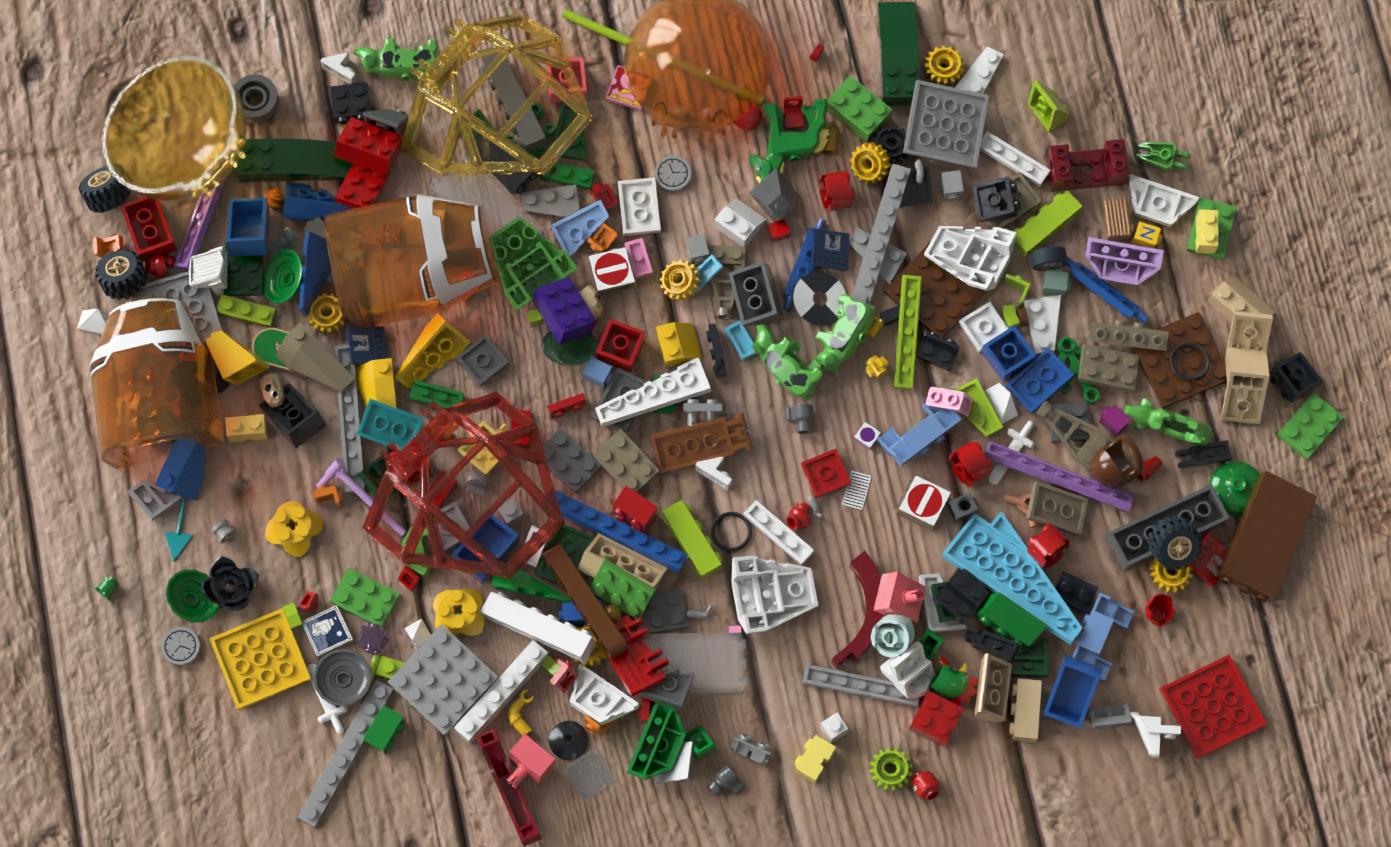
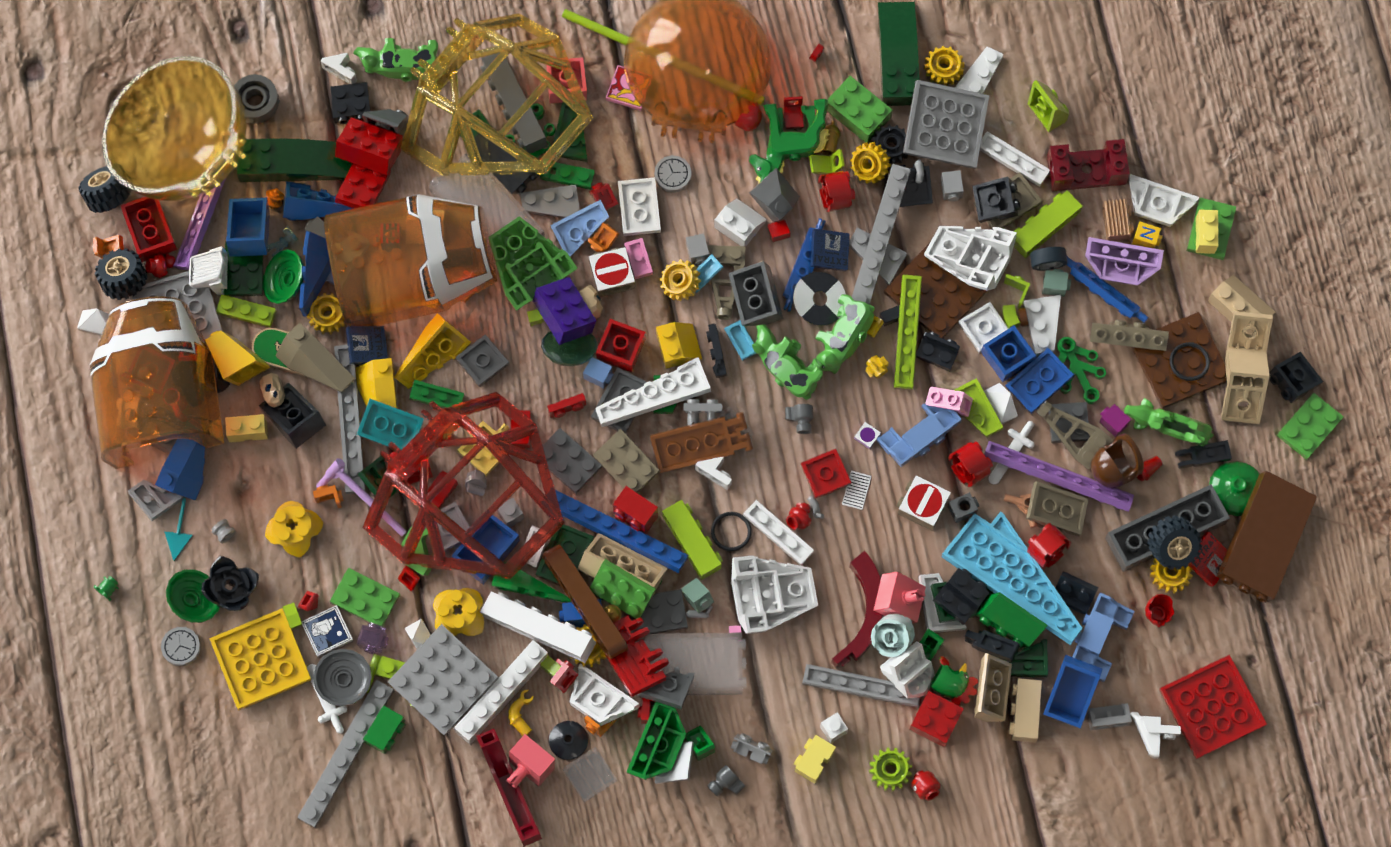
(697, 595): none -> sand green brick
(826, 164): none -> lime bracket
(1108, 368): dark tan plate -> none
(1162, 156): bright green hinge -> none

